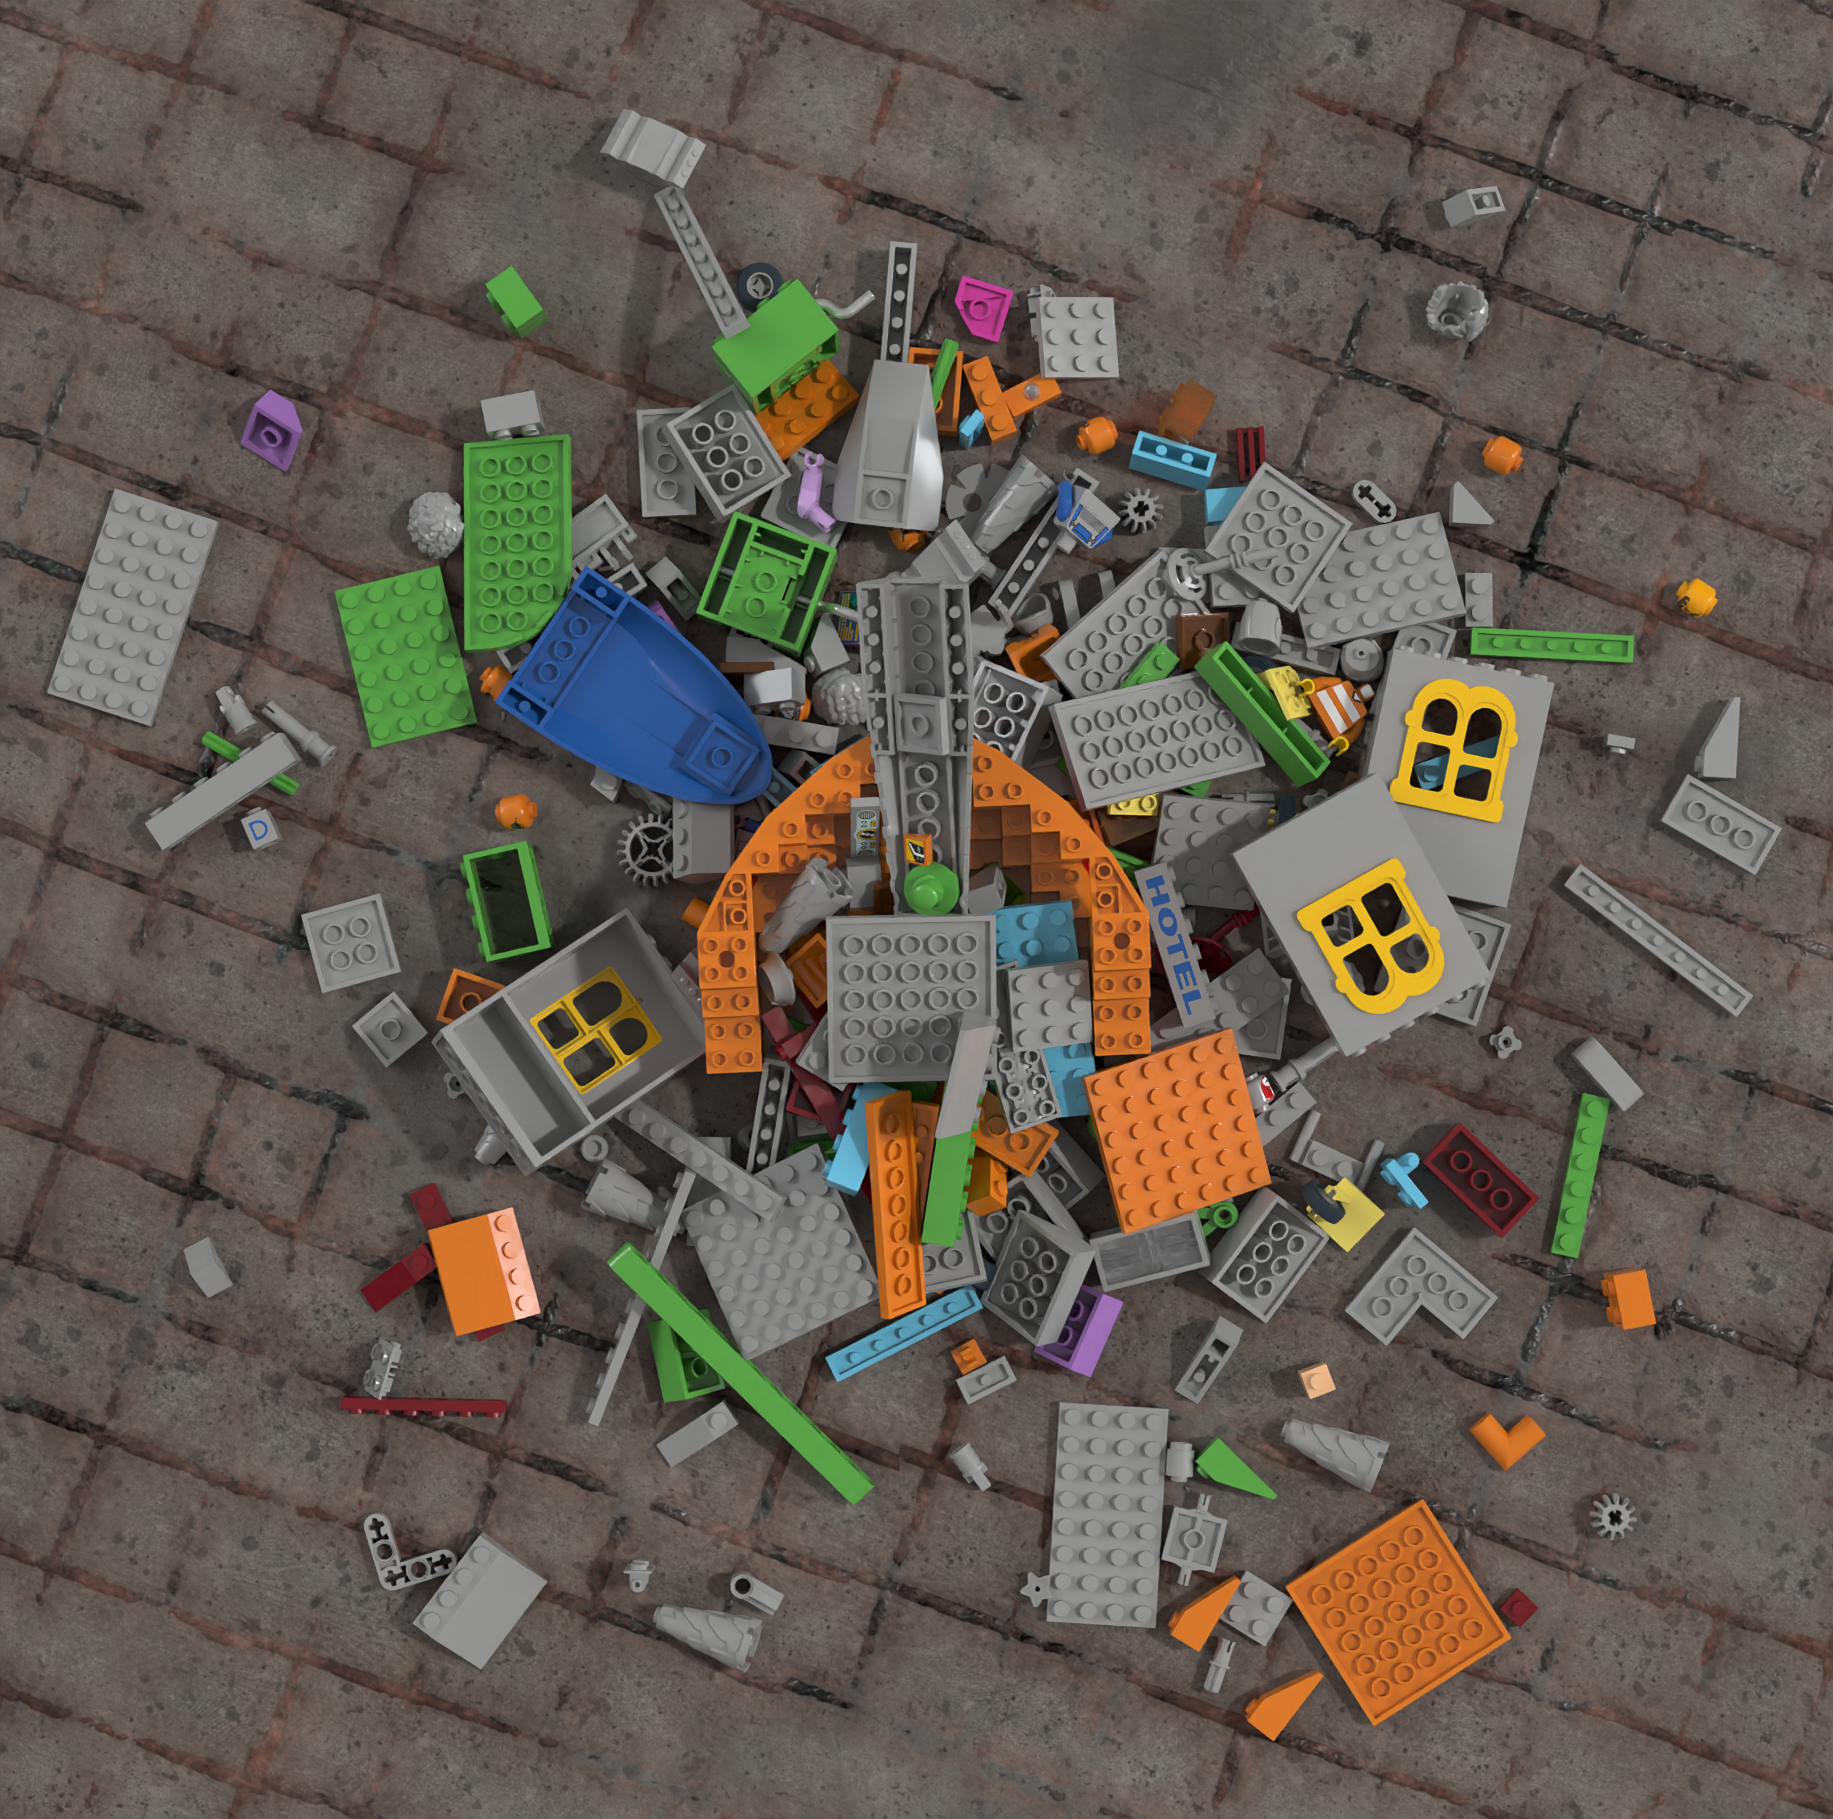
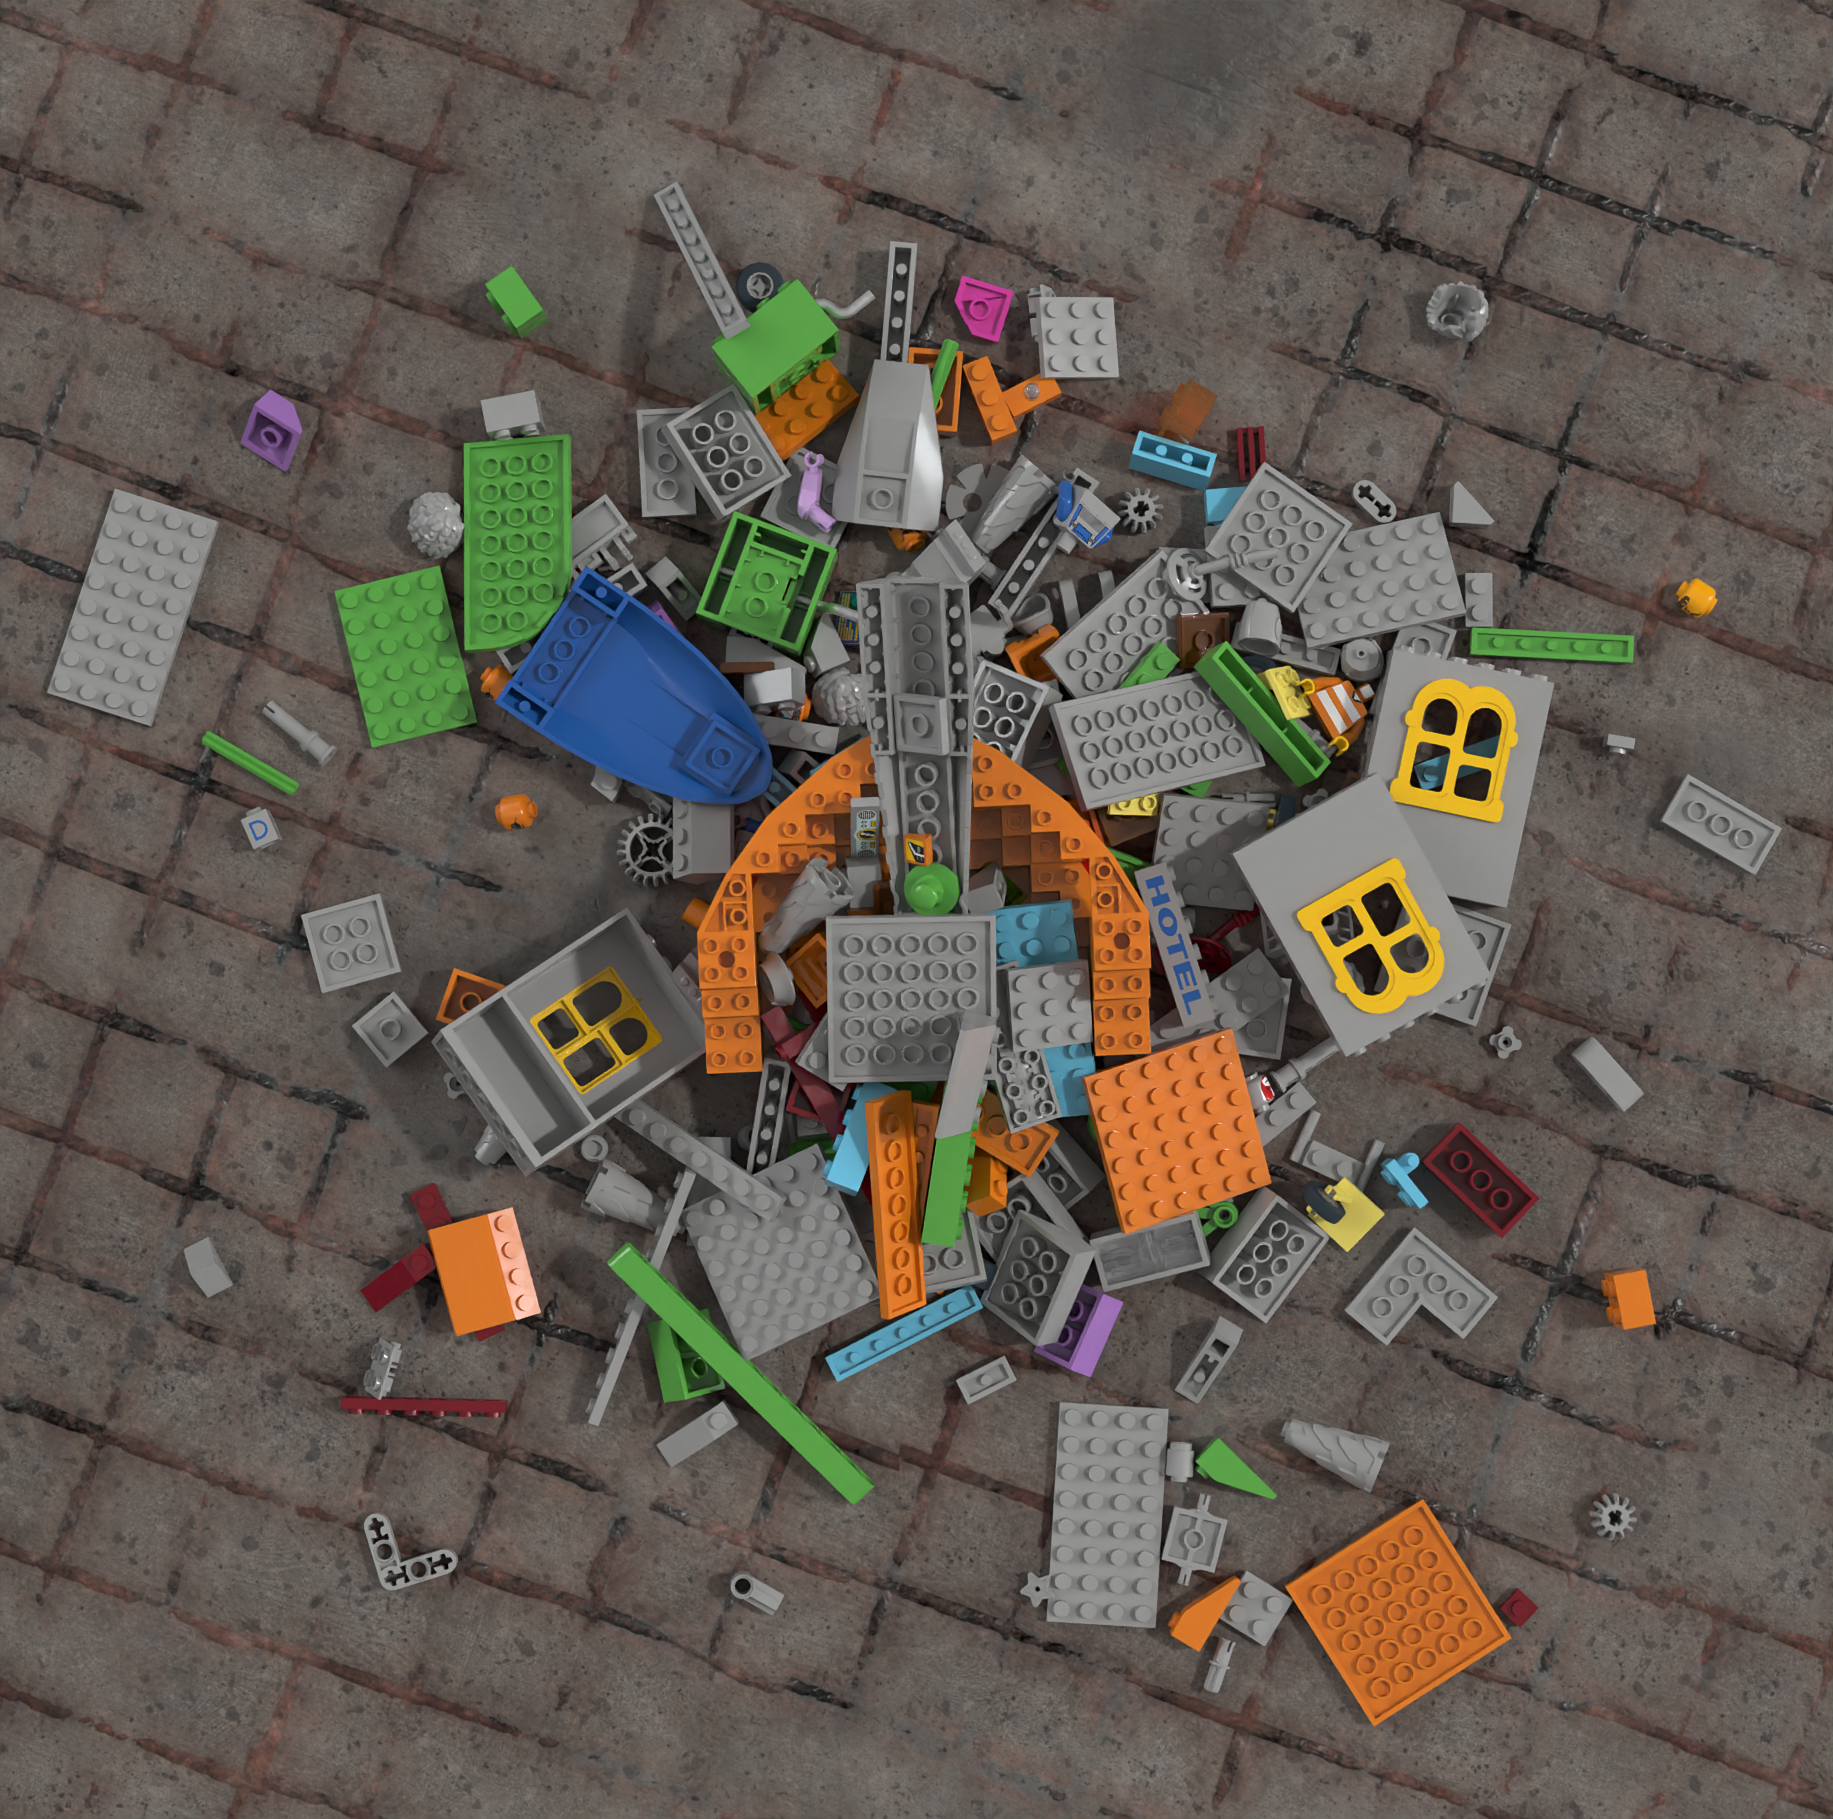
(223, 790): light grey brick -> none
(235, 711): light grey hinge -> none
(480, 1601): light grey slope -> none
(535, 896): bright green hose -> none
(639, 1574): light grey hinge -> none
(652, 150): light grey slope -> none
(712, 1632): light grey cone -> none
(968, 1356): orange tile -> none
(970, 429): medium azure plate -> none
(970, 1465): light grey hinge -> none
(1097, 435): orange head -> none
(1279, 1705): orange slope -> none
(1316, 1380): light nougat brick -> none
(1473, 206): light grey slope -> none
(1502, 455): orange head -> none
(1508, 1446): orange brick -> none
(1579, 1175): bright green plate -> none
(1657, 940): light grey plate -> none
(1719, 752): light grey slope -> none

